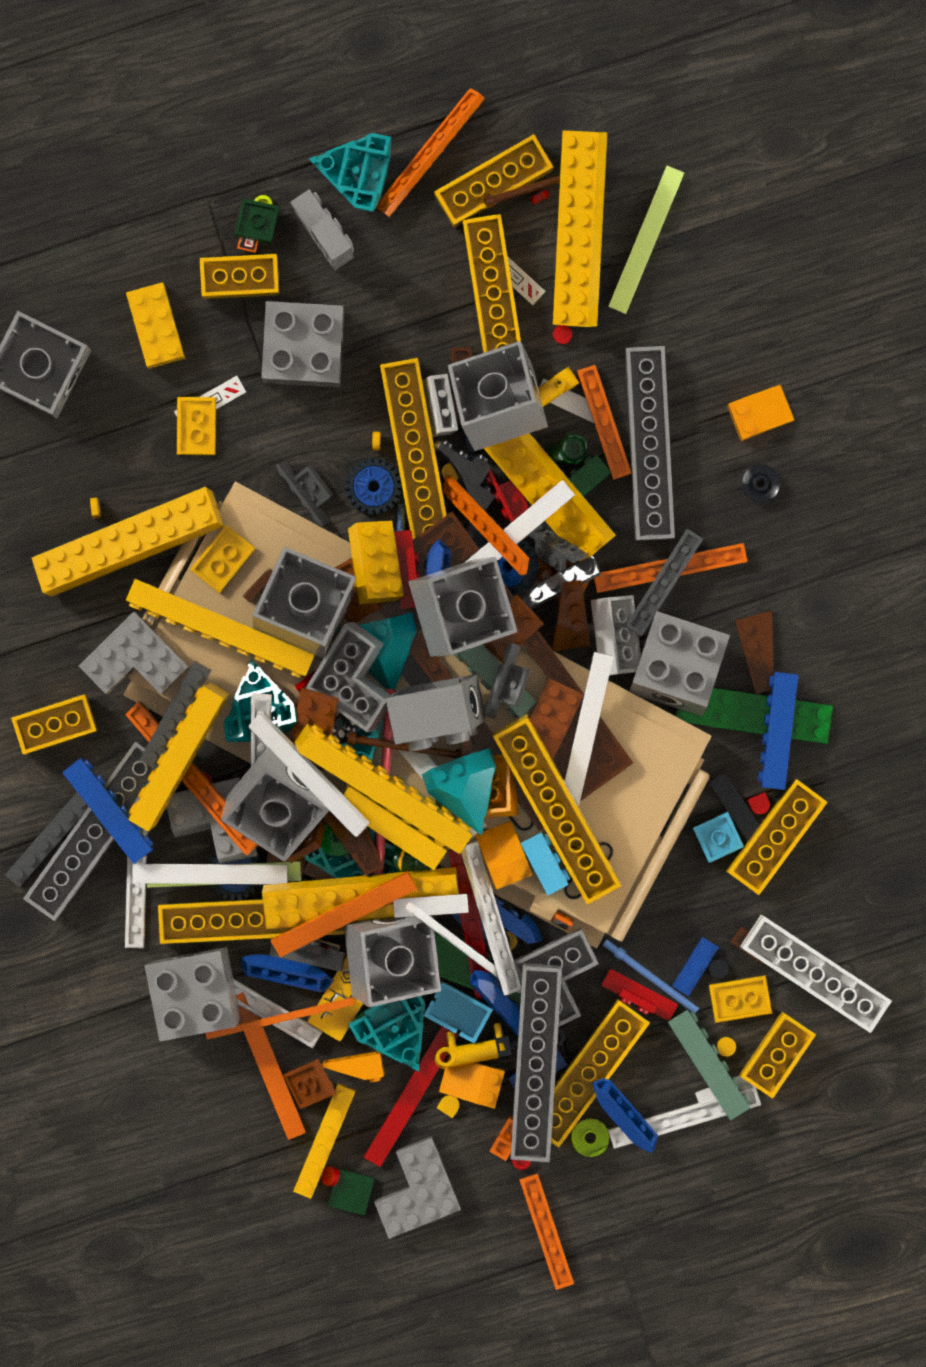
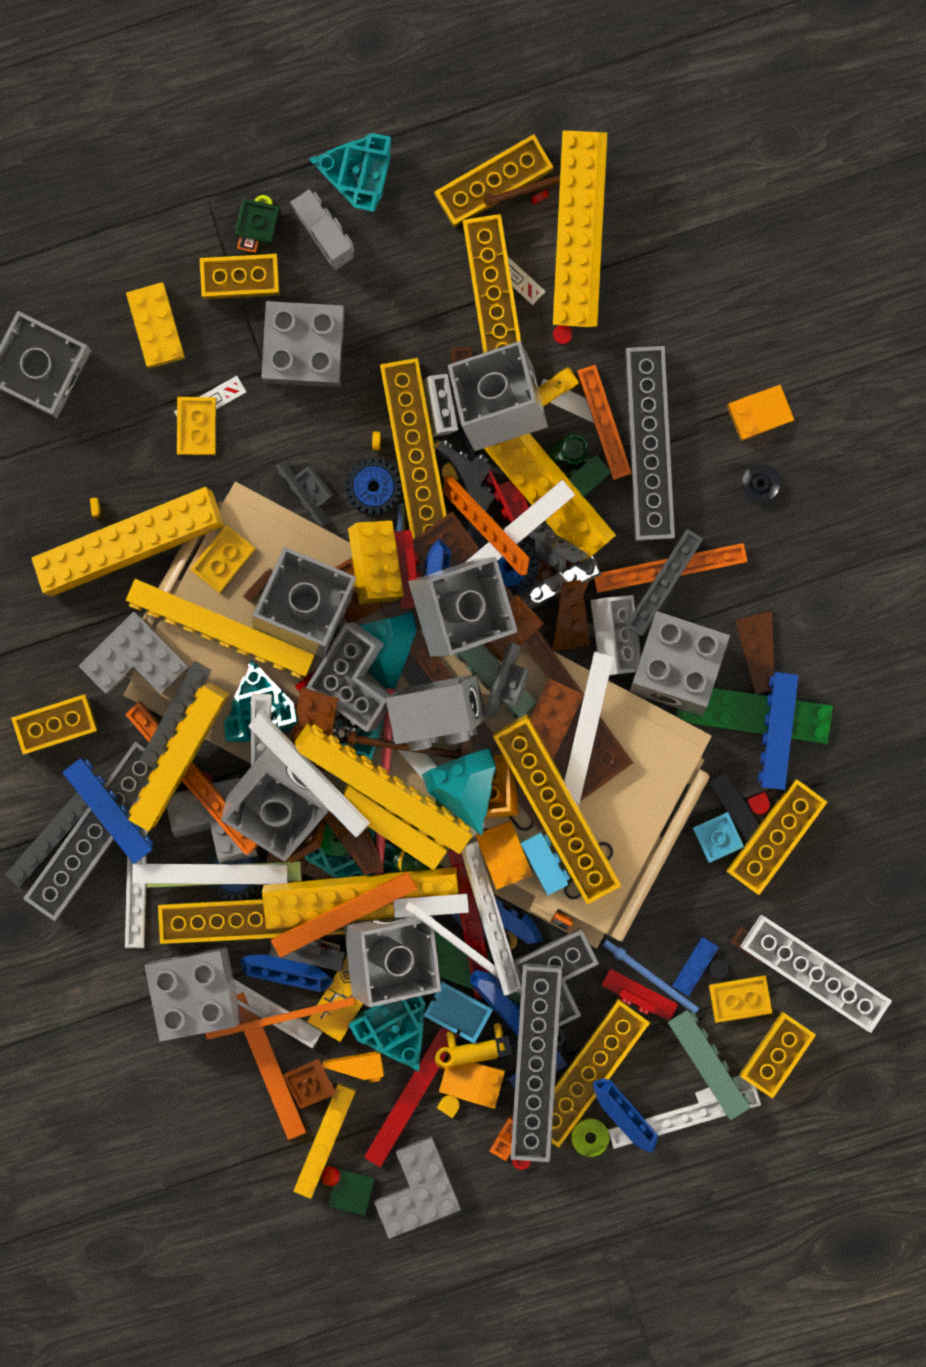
(429, 152): orange plate -> none
(546, 1231): orange plate -> none
(646, 239): yellowish green tile -> none
(726, 1046): yellow tile -> none

